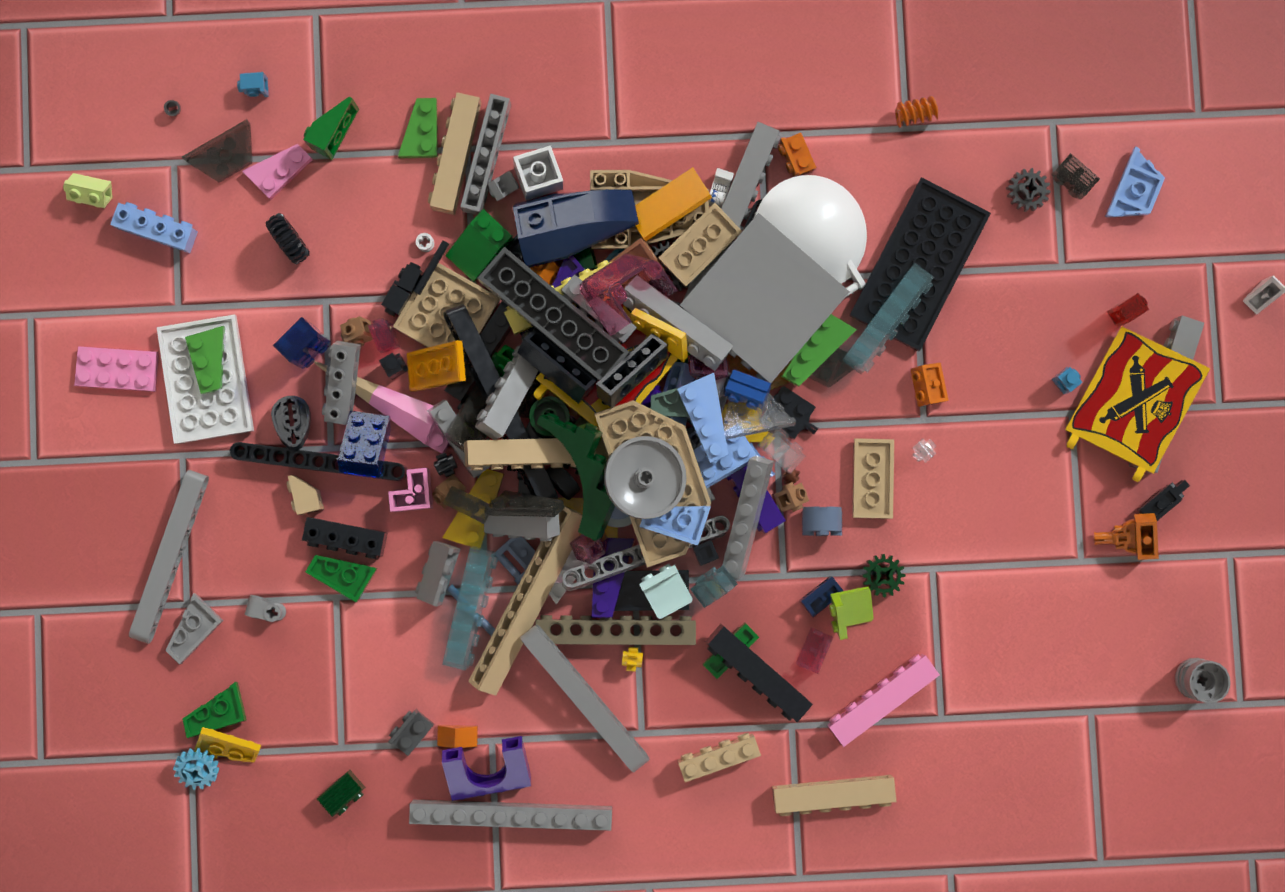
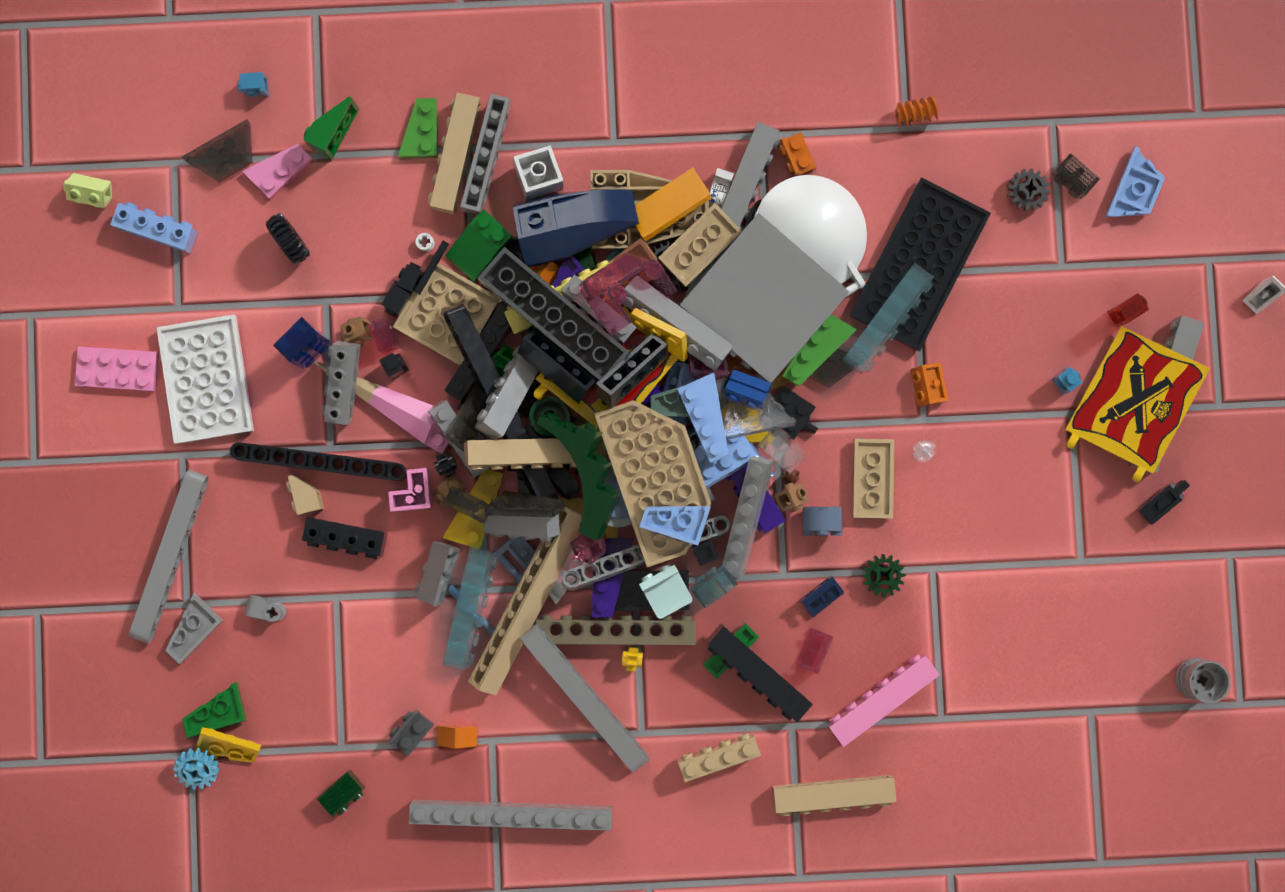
(171, 103): dark grey hinge -> none
(206, 356): bright green wing -> none
(301, 417): black piece -> none
(342, 575): green wing -> none
(364, 444): clear blue brick -> none
(436, 366): light orange tile -> none
(465, 783): arch -> none
(502, 185): light grey bracket -> none
(645, 477): light grey dish -> none
(850, 609): lime bracket -> none
(1134, 536): orange brick -> none

